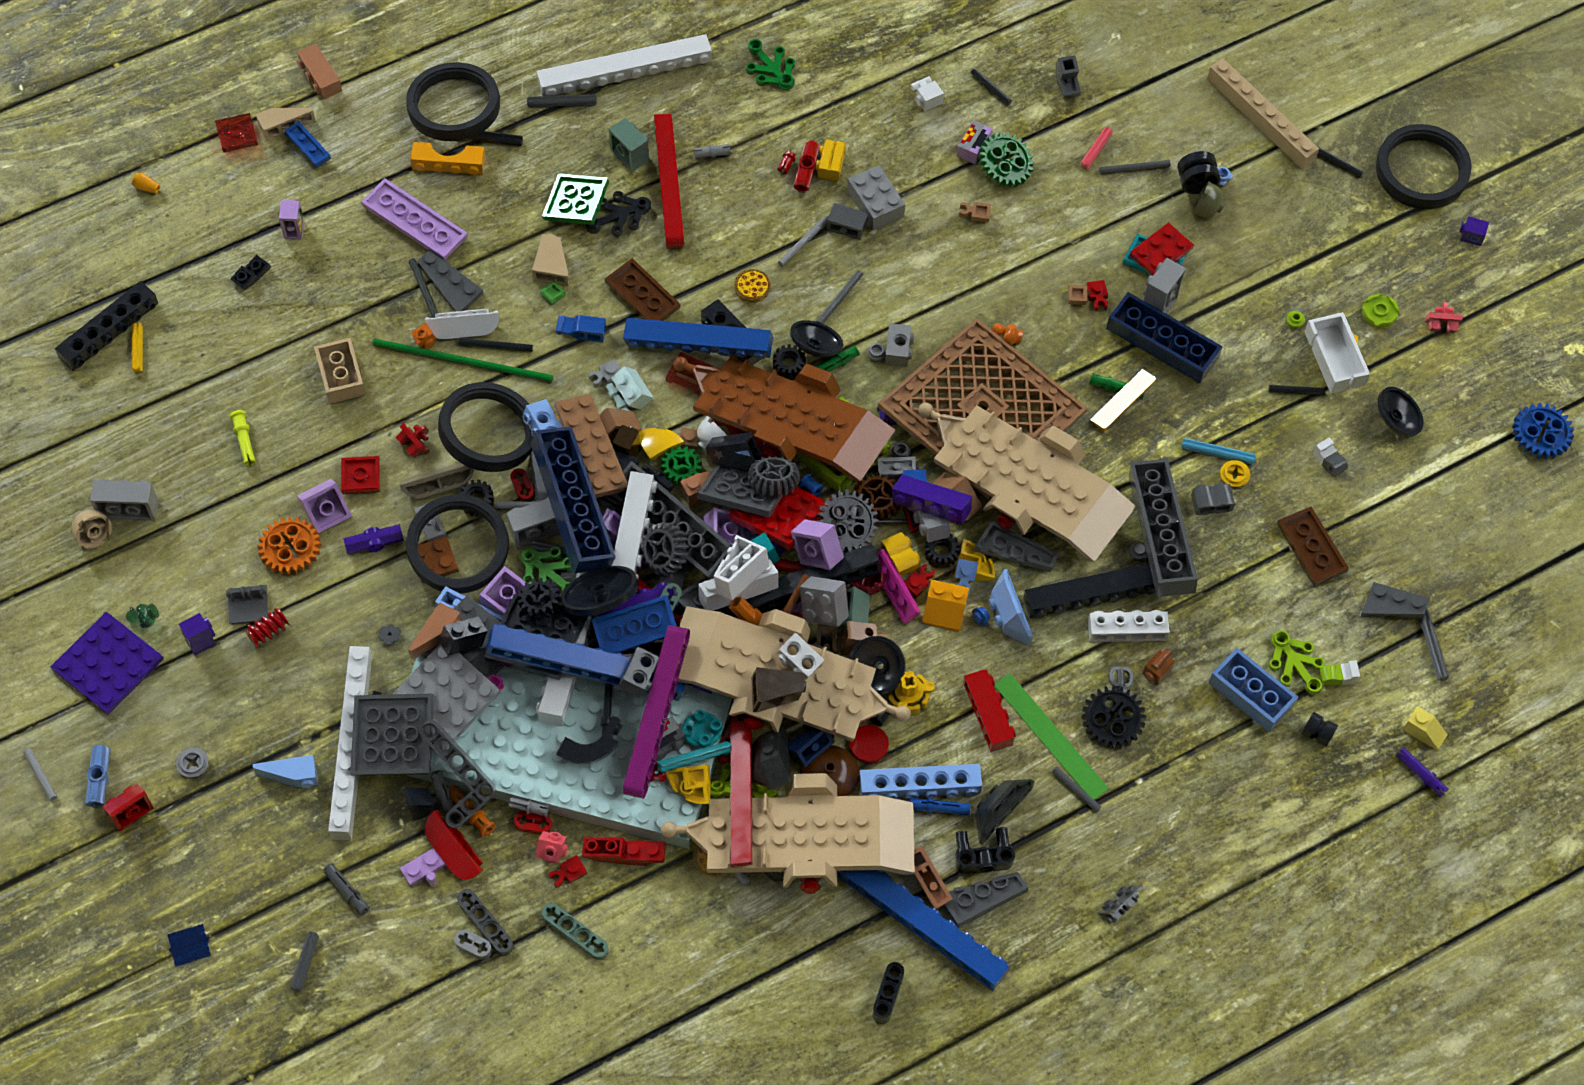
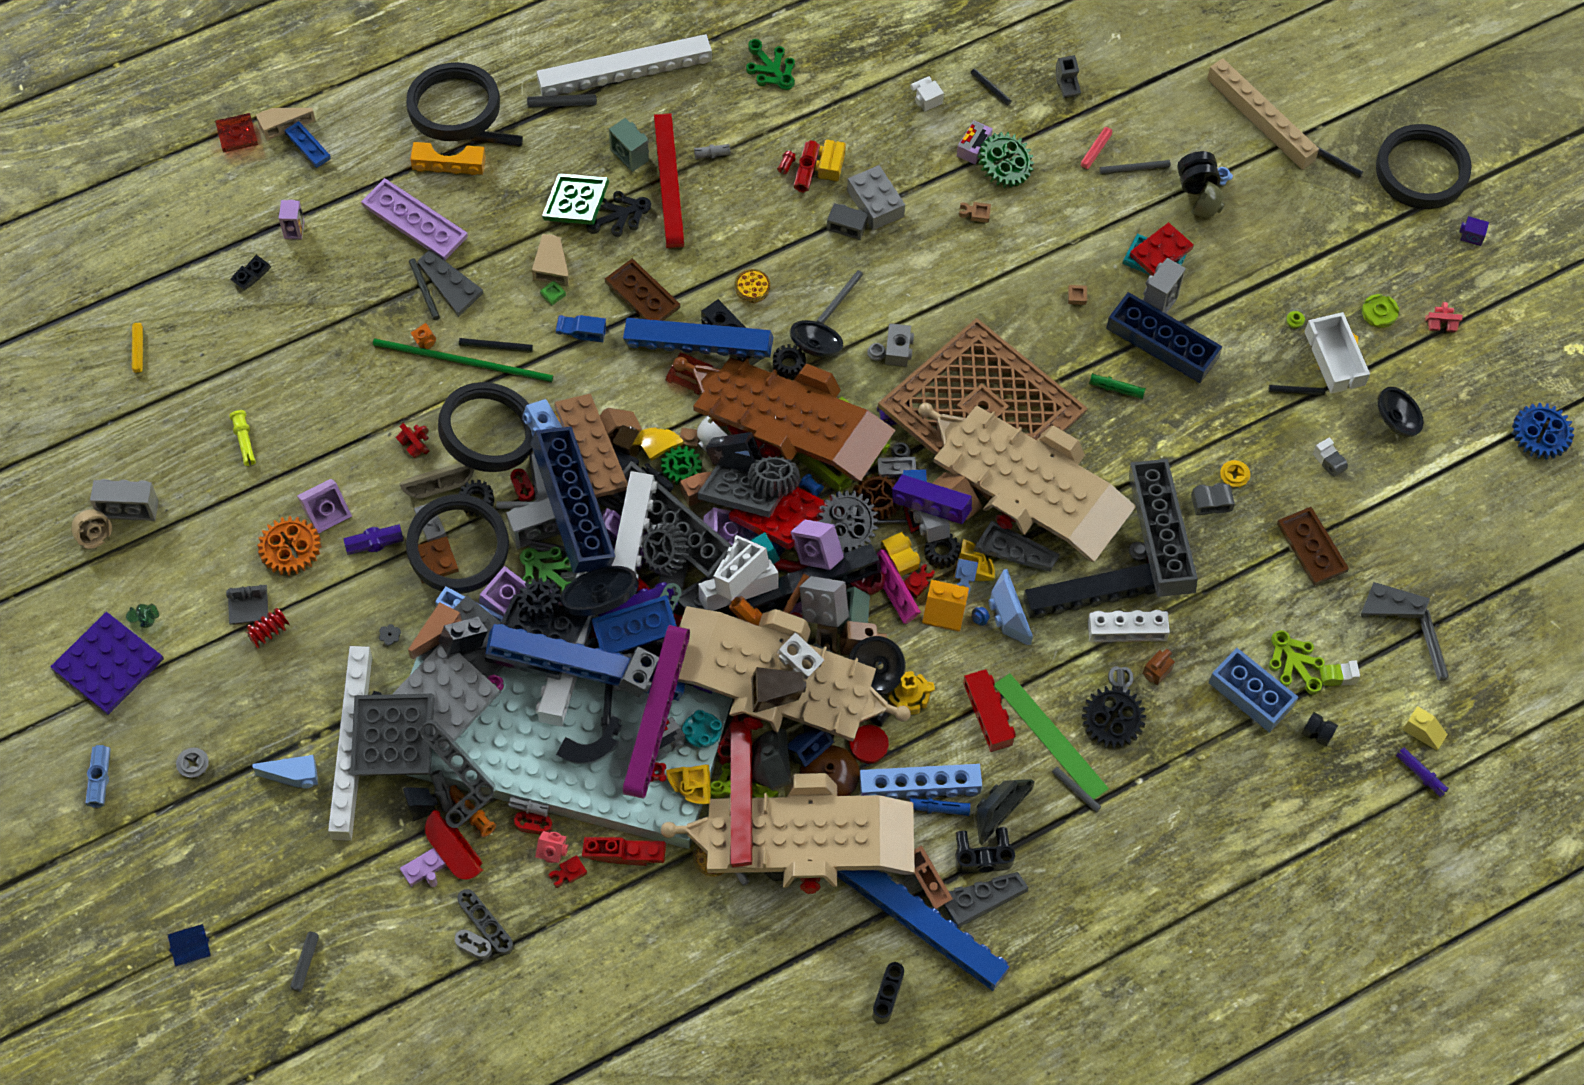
(40, 774): light grey bar -> none
(110, 316): black brick -> none
(128, 807): red slope -> none
(145, 183): light orange cone -> none
(198, 633): dark purple brick -> none
(318, 71): nougat brick -> none
(339, 370): tan brick -> none
(351, 895): dark grey pin -> none
(360, 475): red plate -> none
(463, 323): white brick -> none
(573, 933): sand green beam -> none
(605, 373): light grey plate -> none
(632, 389): light aqua brick -> none
(694, 756): teal axle -> none
(803, 241): light grey bar -> none
(833, 363): green pin -> none
(1011, 333): orange animal -> none
(1097, 292): red plate -> none
(1123, 400): slope -> none
(1124, 899): dark grey hinge -> none
(1218, 451): medium azure axle -> none

